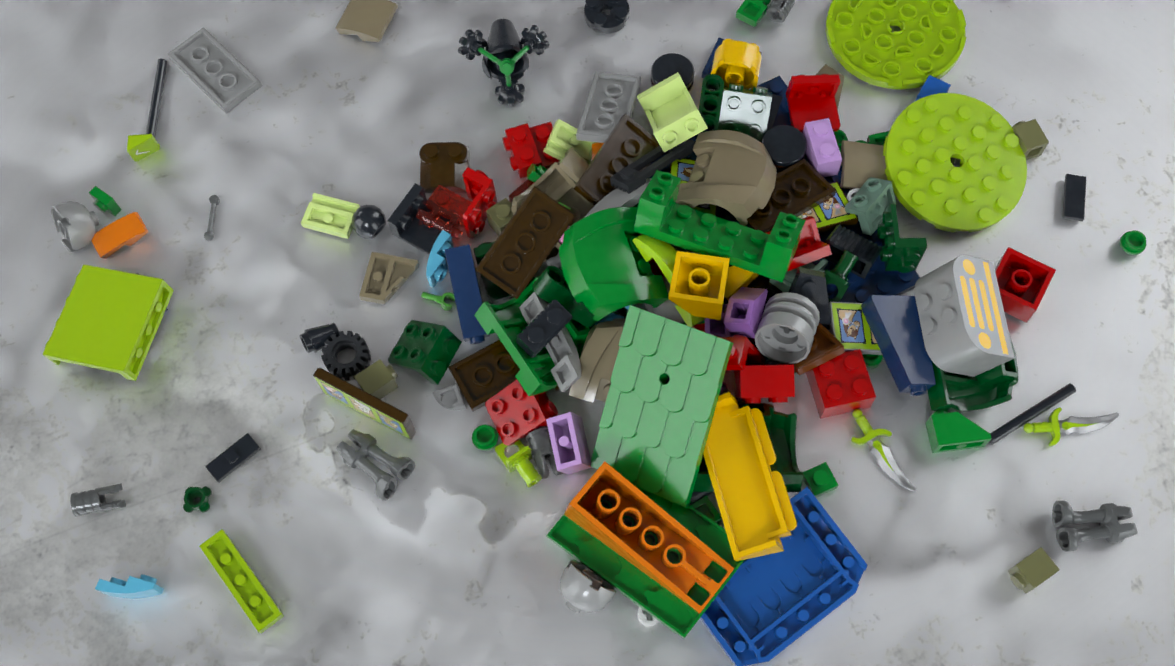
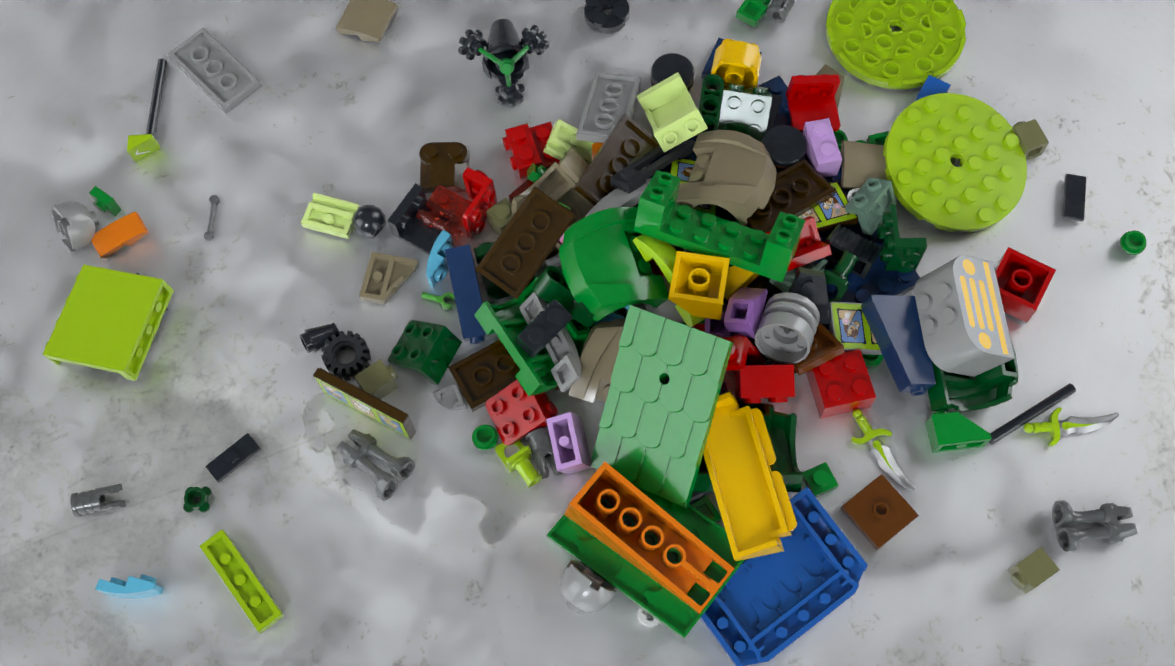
(879, 512): none -> reddish brown plate

